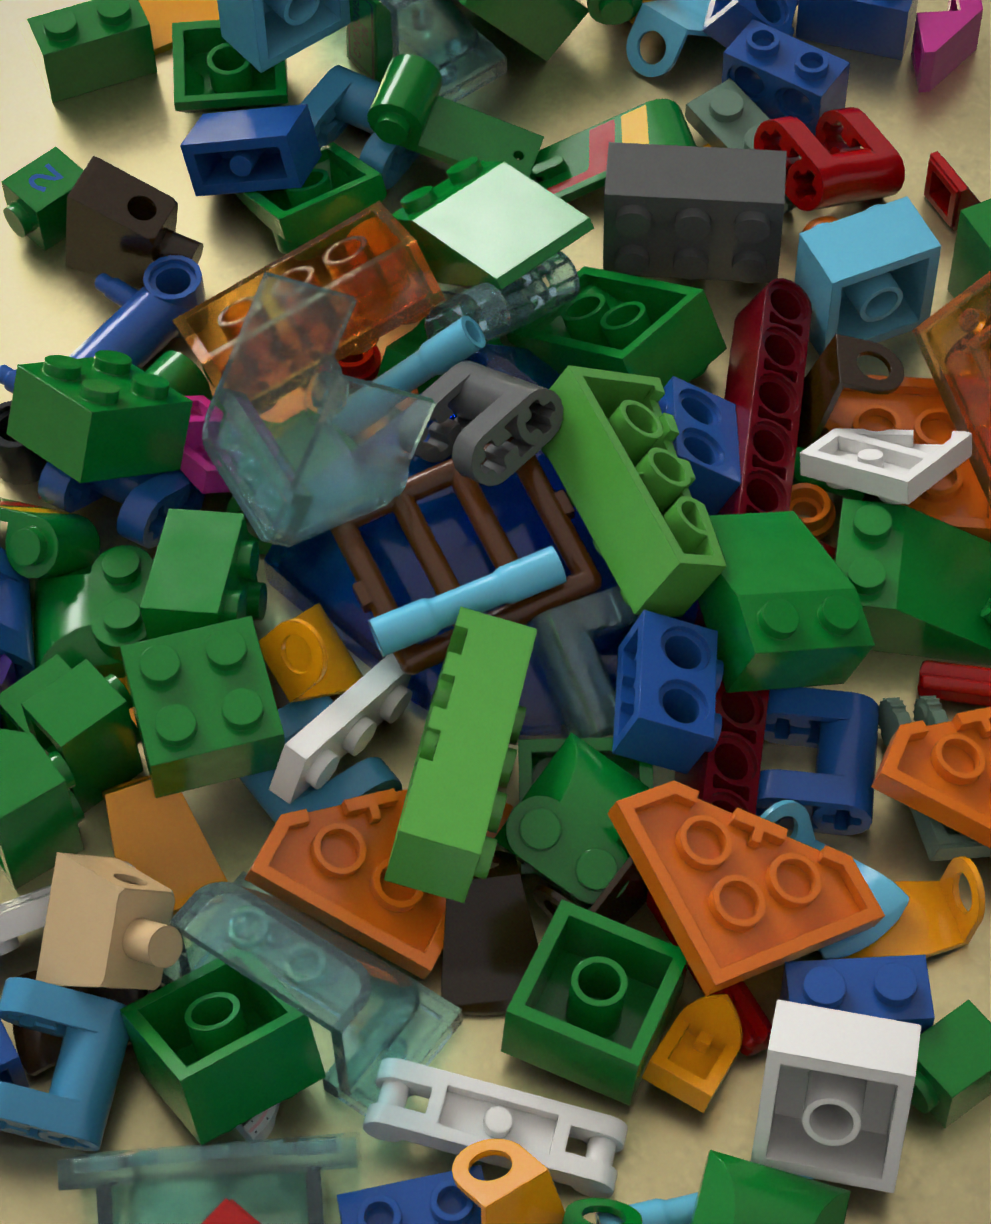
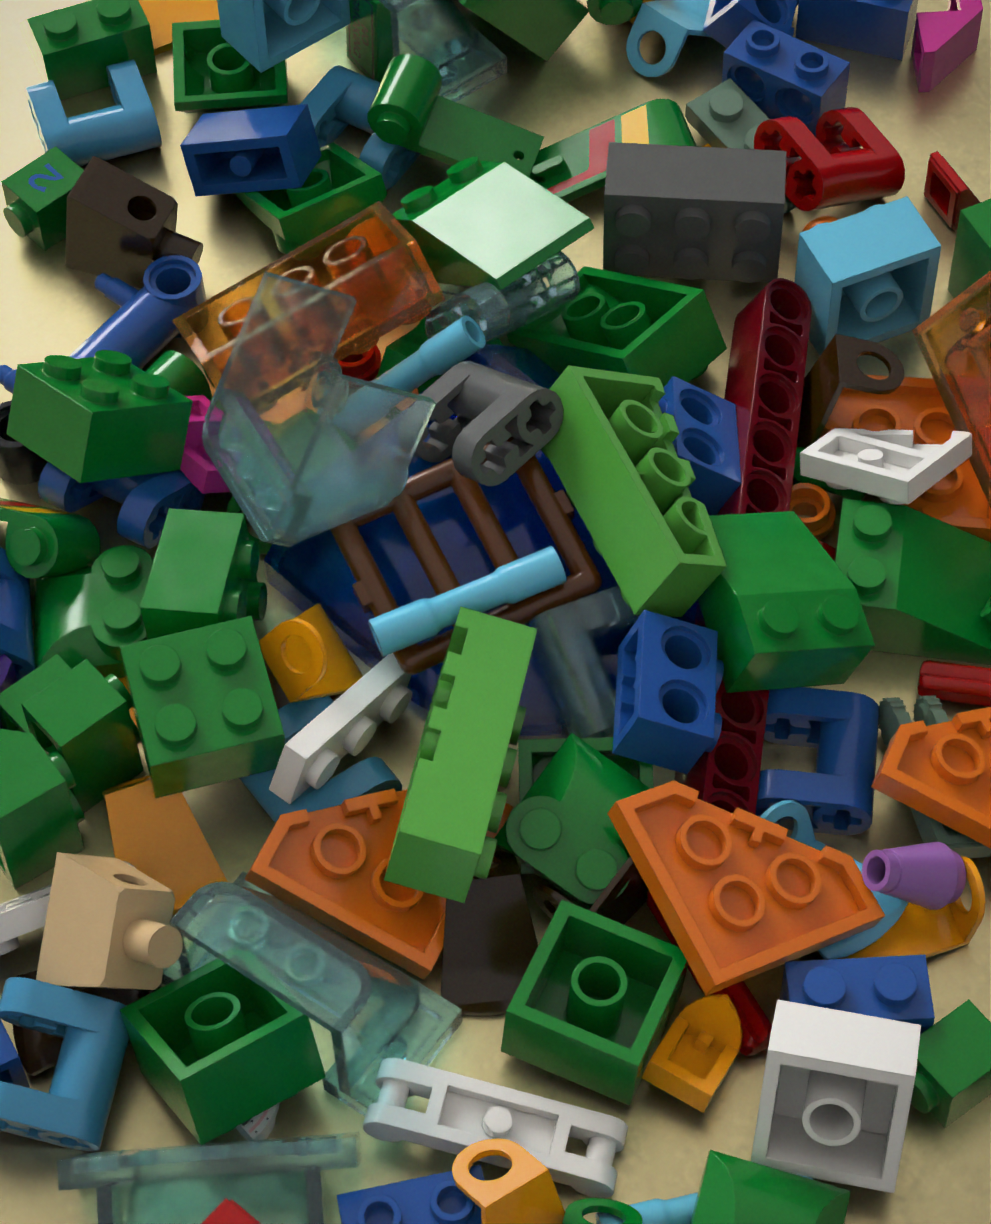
(102, 133): none -> dark azure connector
(918, 874): none -> medium lavender cone

